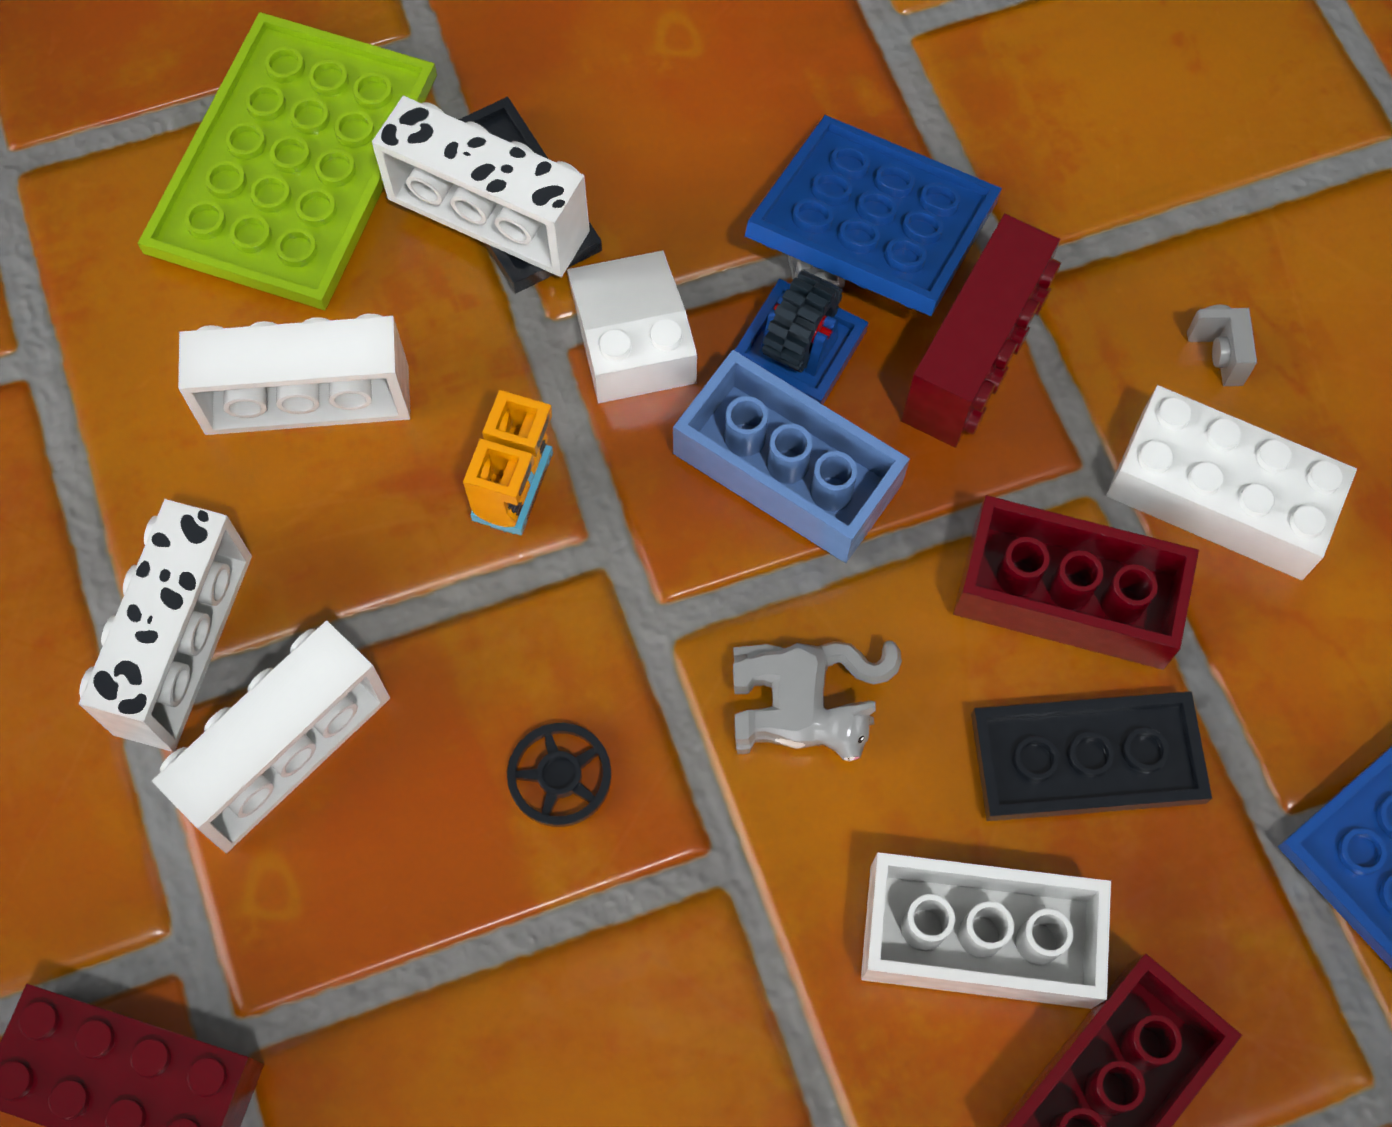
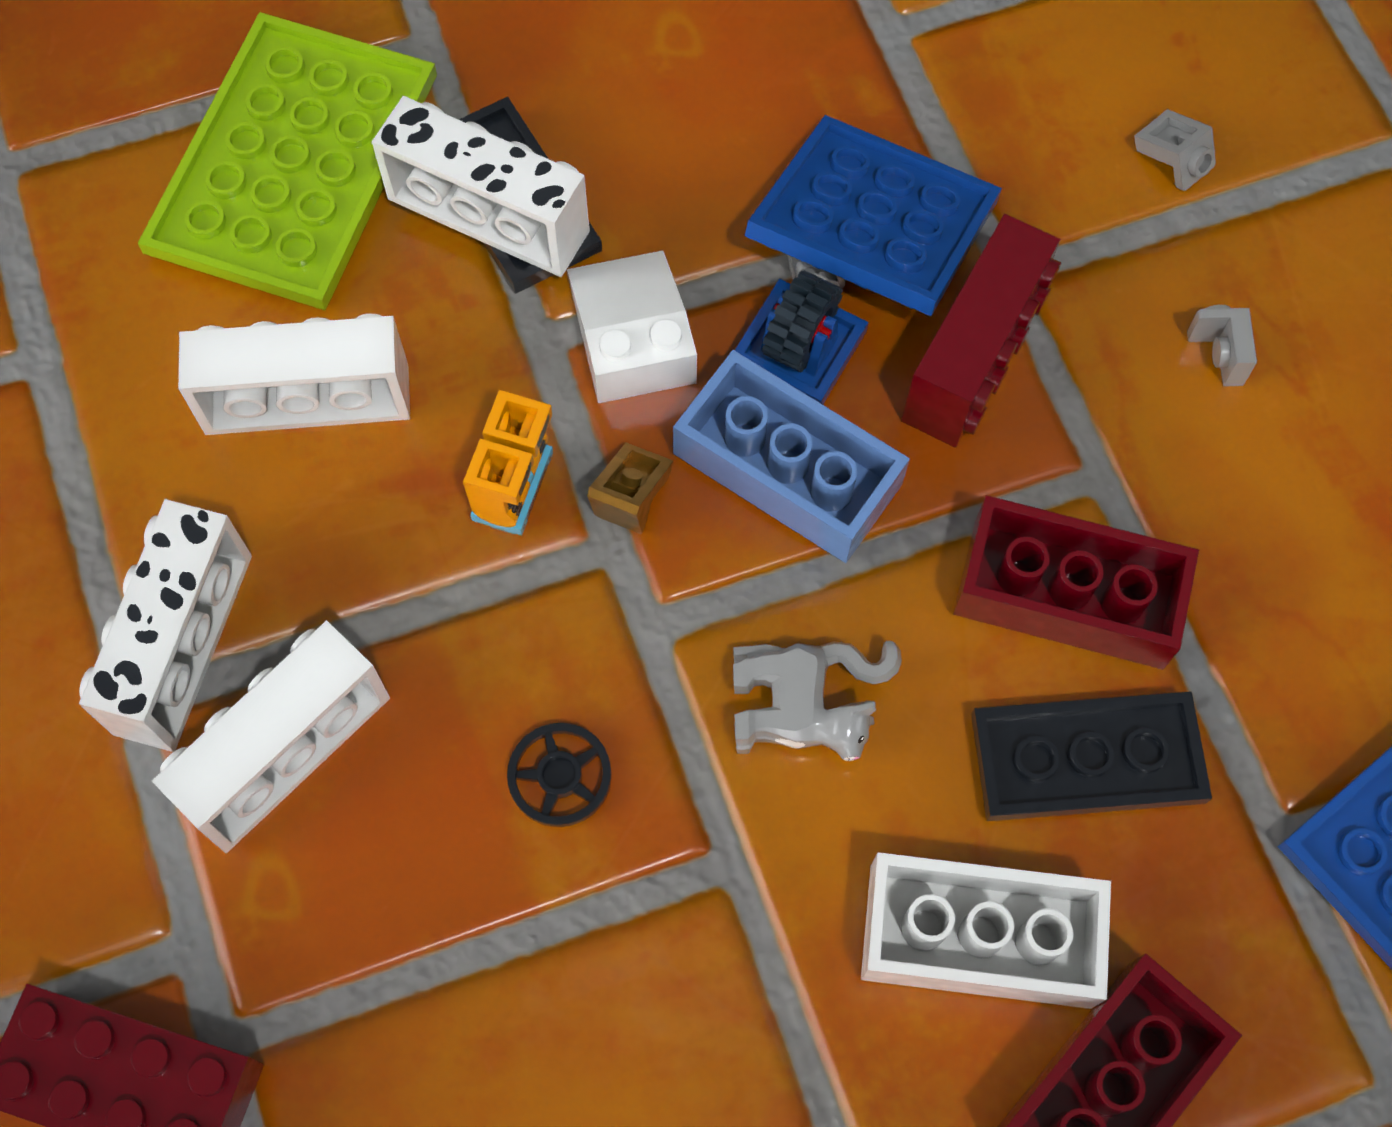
(628, 487): none -> pearl gold slope
(1181, 144): none -> light grey bracket
(1232, 483): white brick -> none

